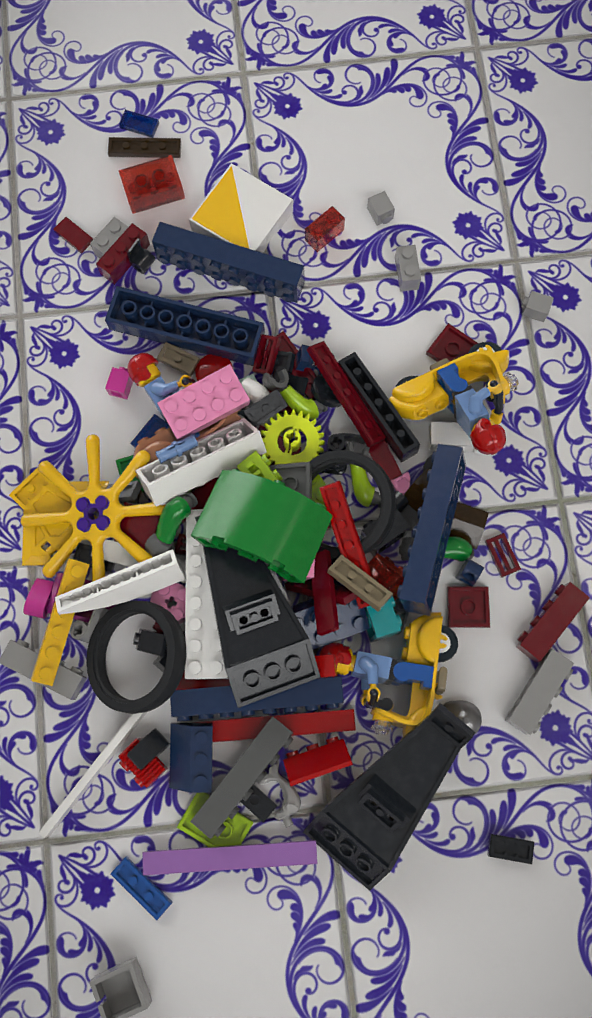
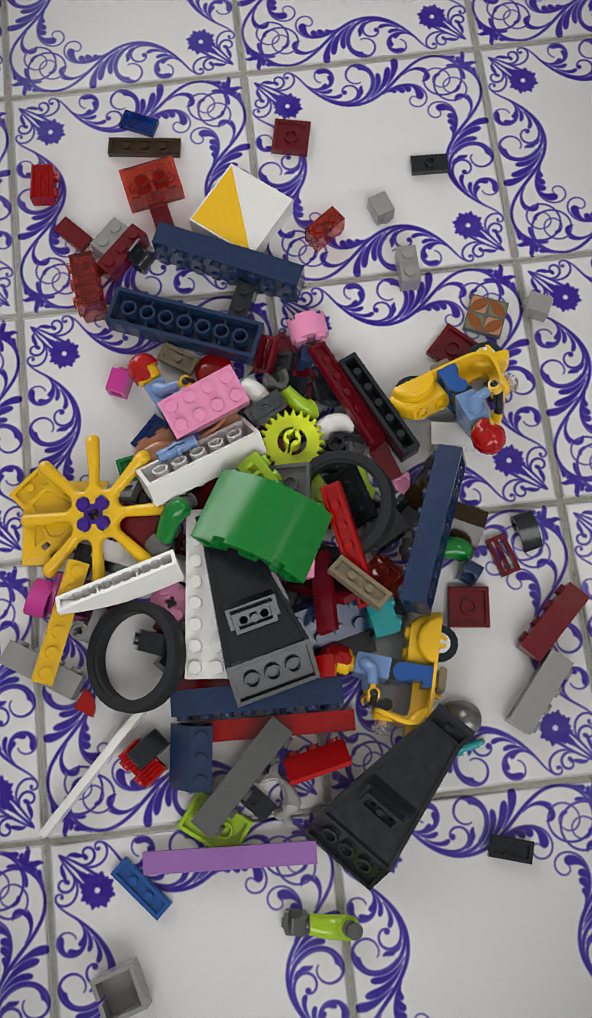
(44, 185): none -> red brick
(86, 703): none -> red tile
(87, 287): none -> clear red brick
(161, 213): none -> dark red tile
(243, 299): none -> black brick
(291, 137): none -> dark red tile
(307, 328): none -> bright pink brick
(325, 926): none -> piece
(335, 423): none -> white cylinder
(356, 493): none -> black tile
(360, 642): none -> dark grey tile
(429, 164): none -> black plate
(470, 746): none -> teal piece
(485, 316): none -> tile
(528, 530): none -> black panel

